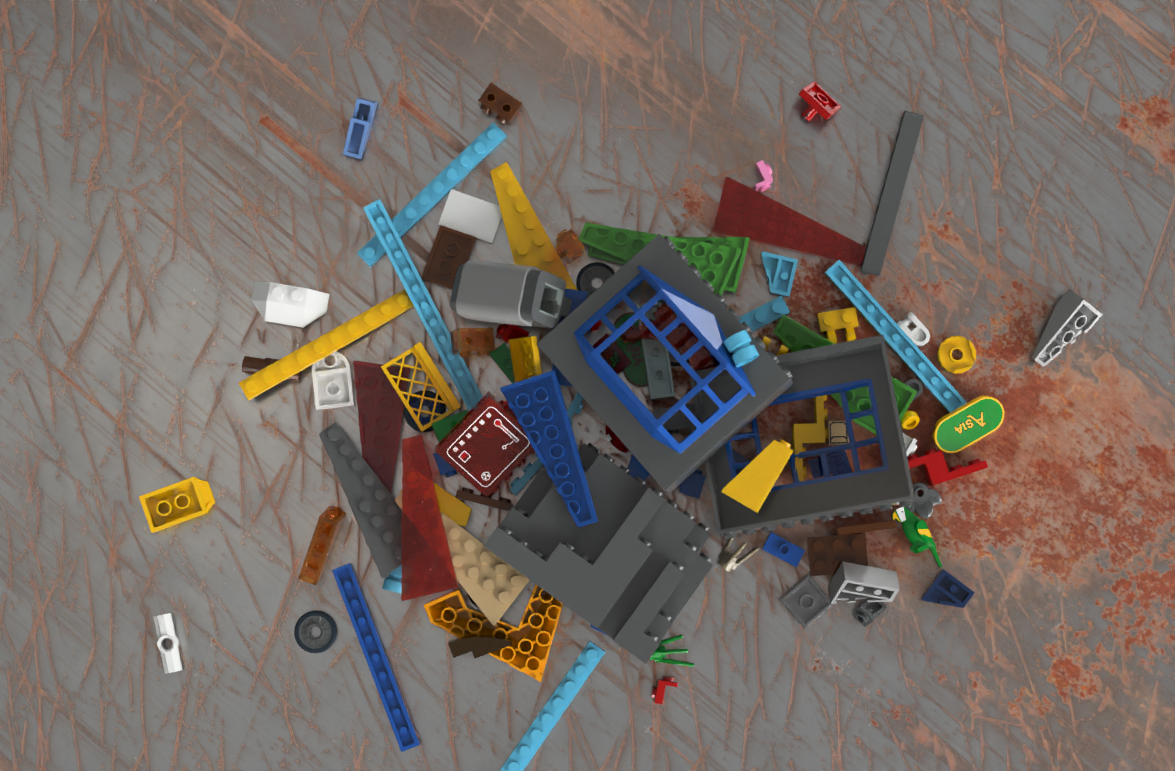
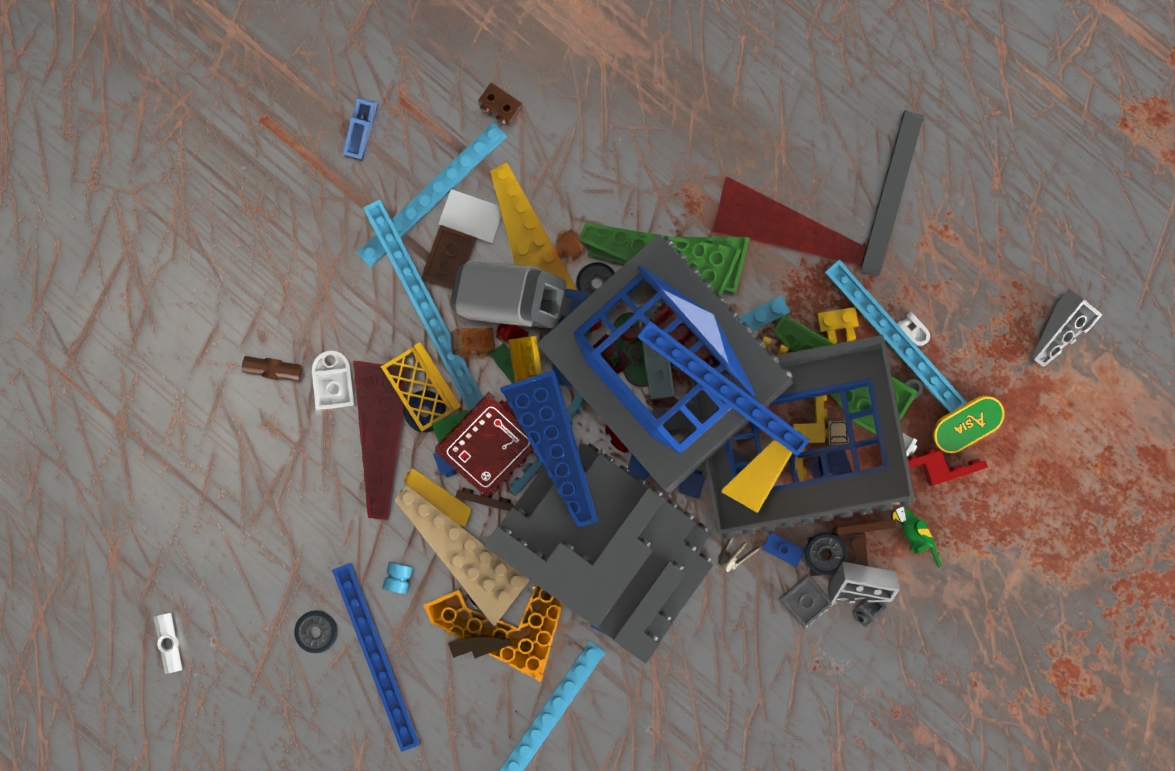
(177, 503): yellow slope -> none
(289, 303): white wedge -> none
(322, 544): clear orange slope -> none
(326, 344): yellow plate -> none
(369, 499): dark grey wing -> none
(425, 547): clear red wing -> none
(658, 692): red bracket -> none
(661, 652): green plant -> none
(723, 388): none -> blue plate
(740, 347): medium azure wheel -> none
(764, 172): bright pink bracket -> none
(779, 273): medium azure wing -> none
(813, 553): none -> wheel
(818, 101): red tile -> none
(910, 420): yellow tile -> none
(925, 501): dark grey plate -> none
(945, 357): yellow tile -> none
(947, 591): dark blue wing -> none

